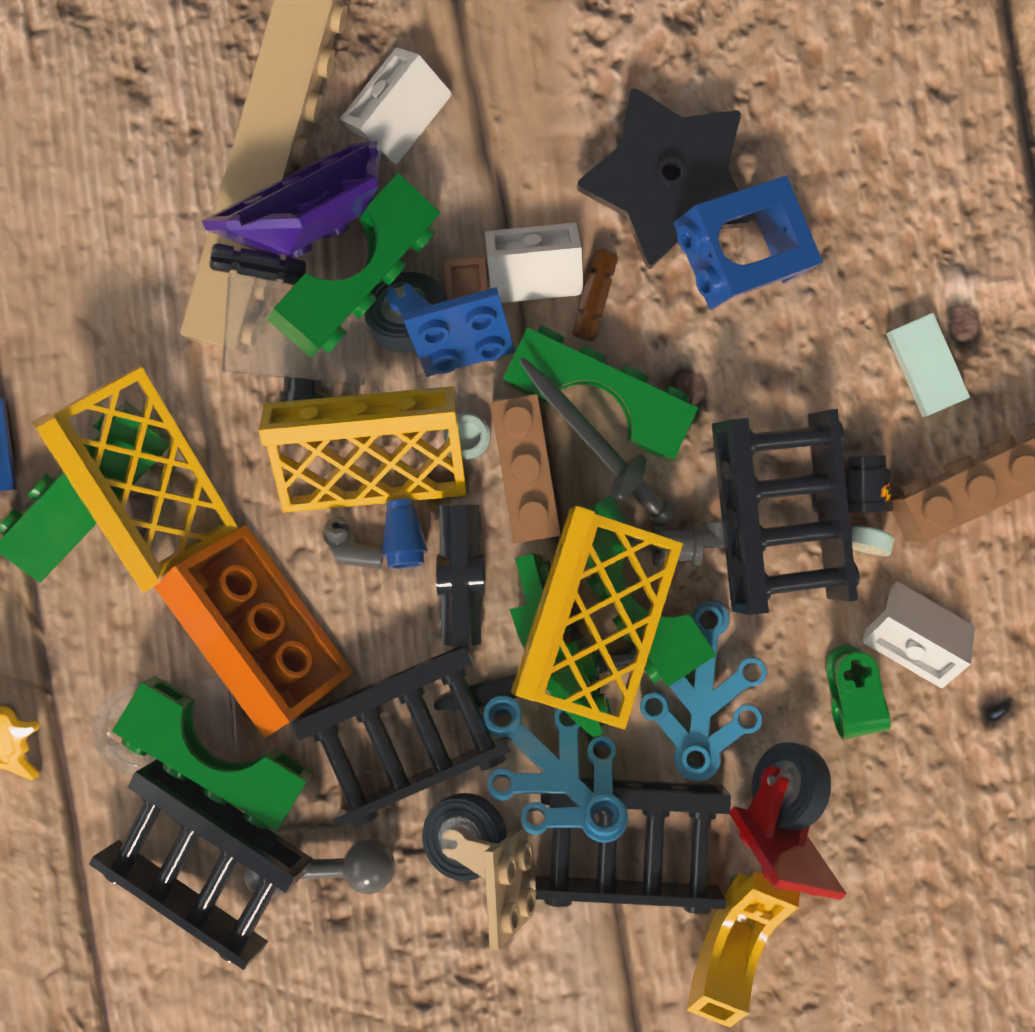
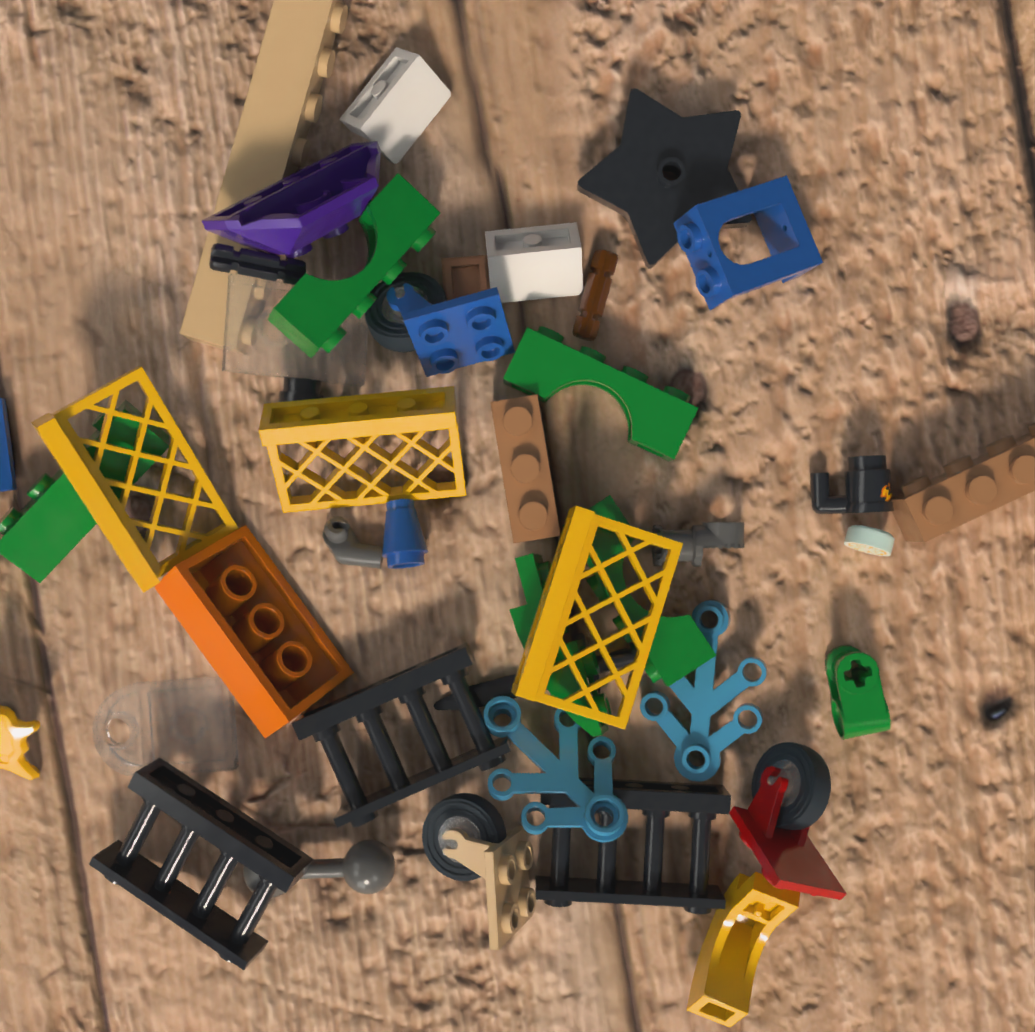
(162, 725): green arch -> none
(460, 575): black piece -> none
(473, 435): light aqua tile -> none
(628, 474): dark grey sword -> none
(739, 501): black fence -> none
(921, 636): white panel -> none
(928, 365): light aqua tile -> none

